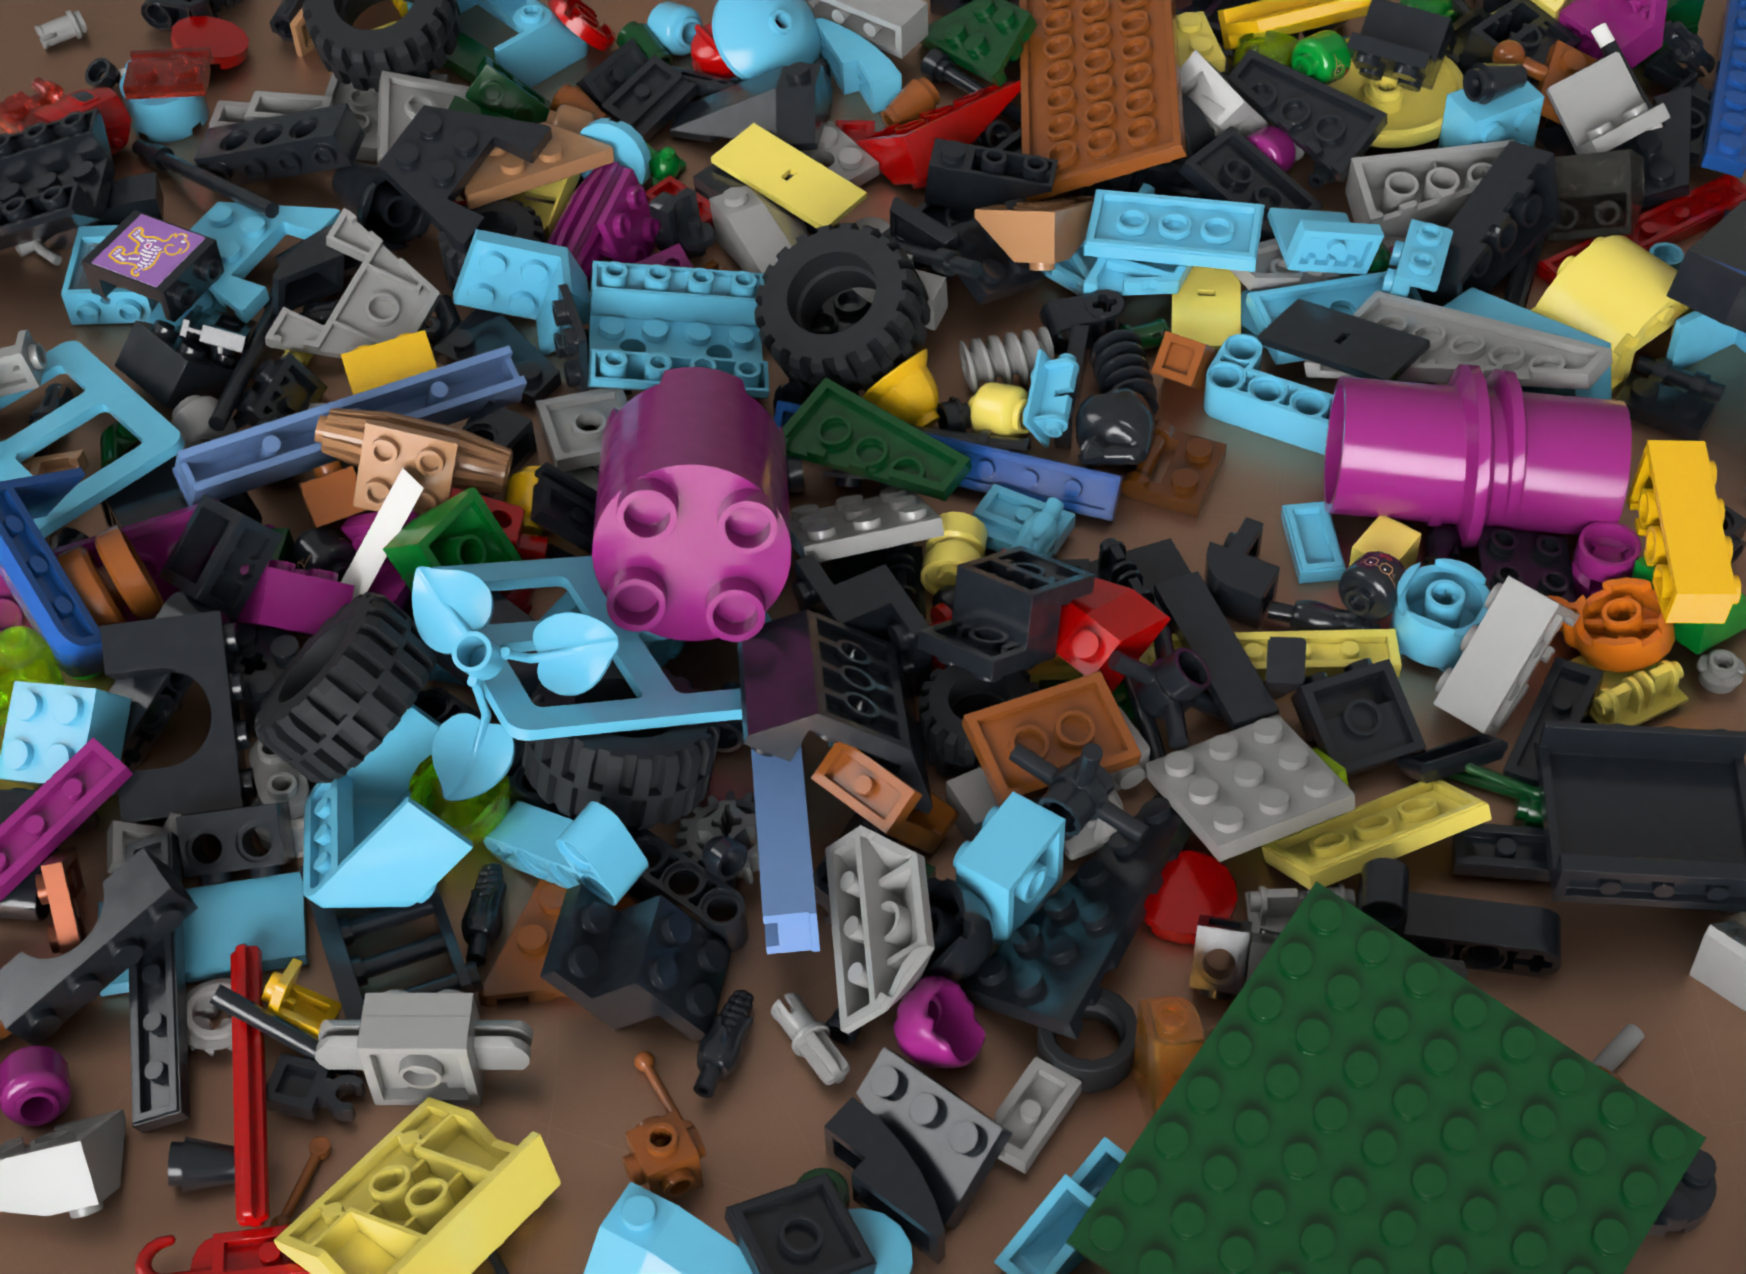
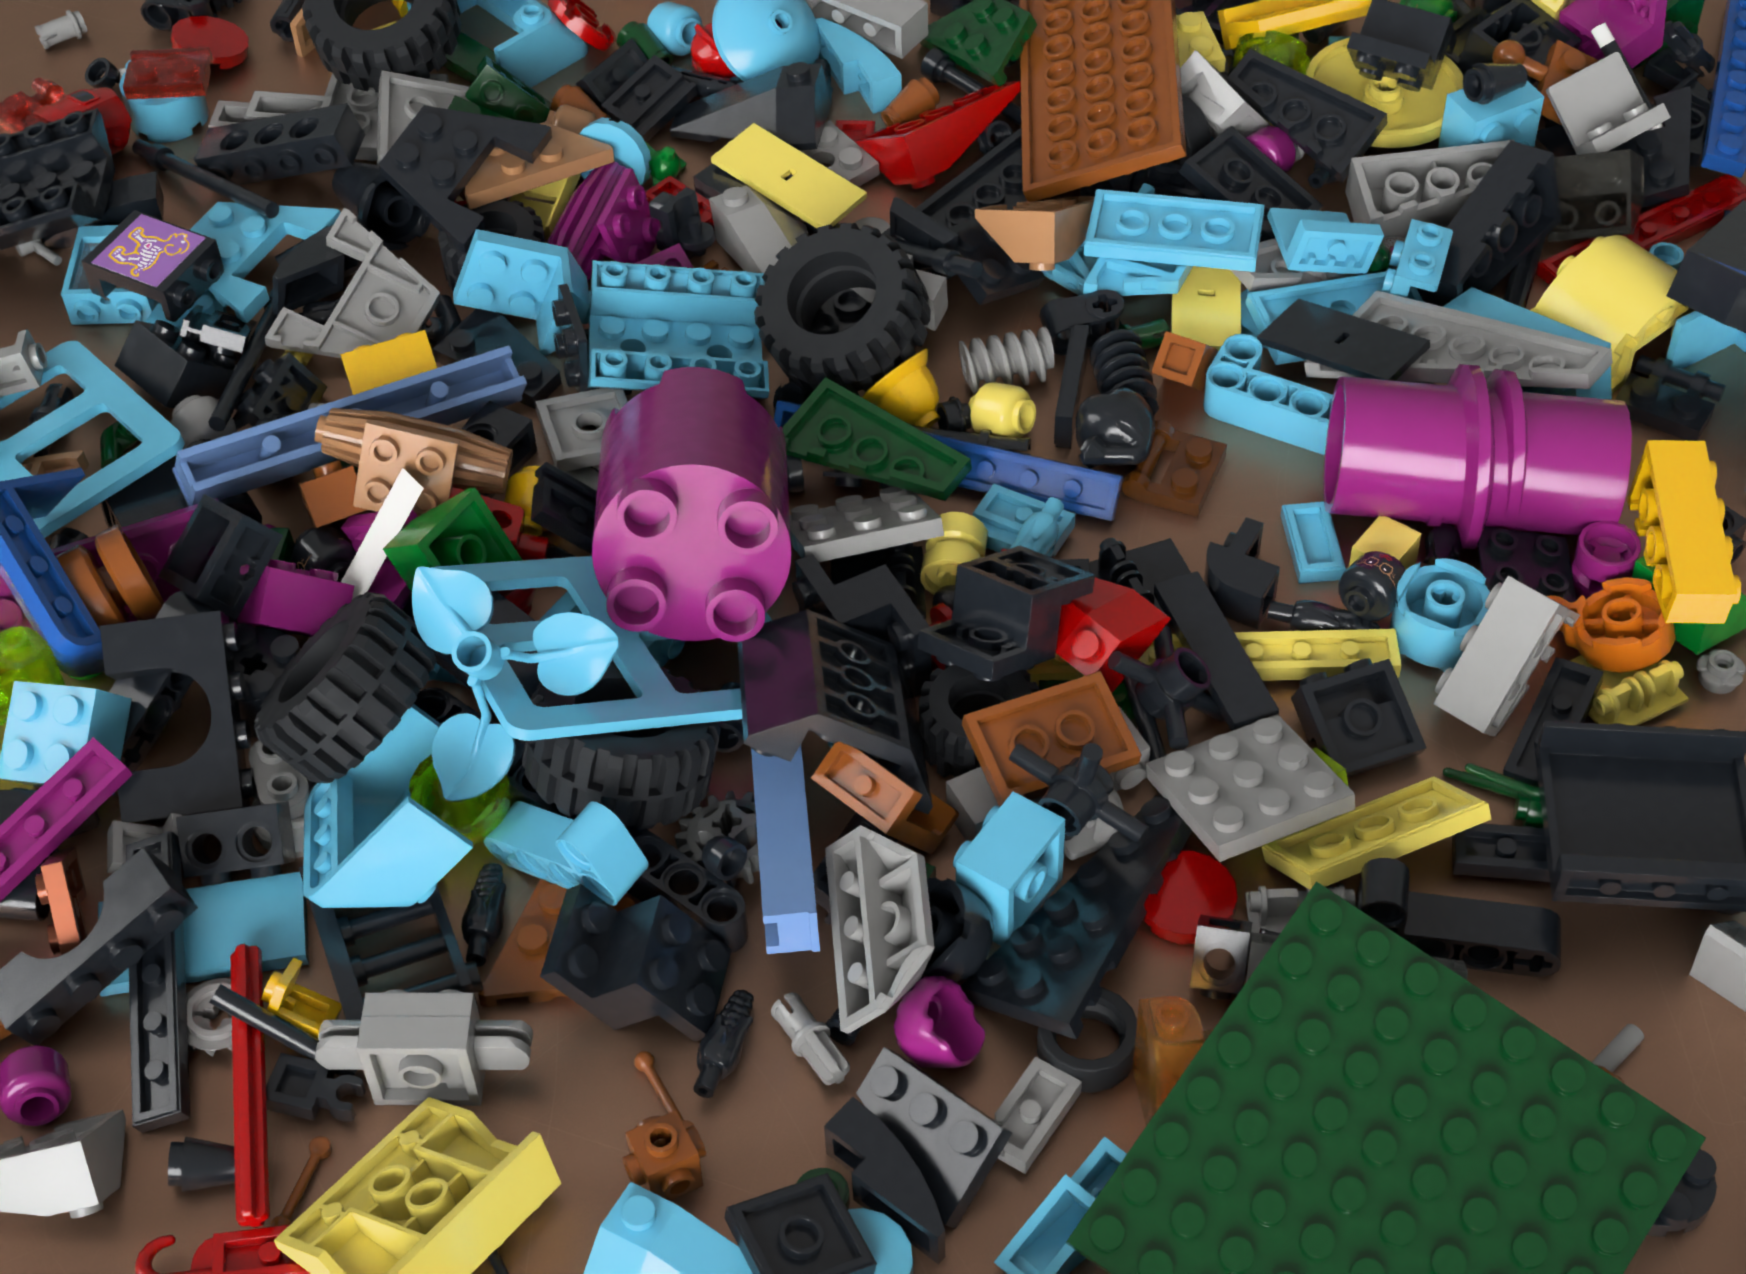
(980, 176): black slope -> none
(1046, 411): medium azure hinge -> none
(1285, 665): black slope -> none
(1322, 56): green head -> none
(1452, 757): black tile -> none

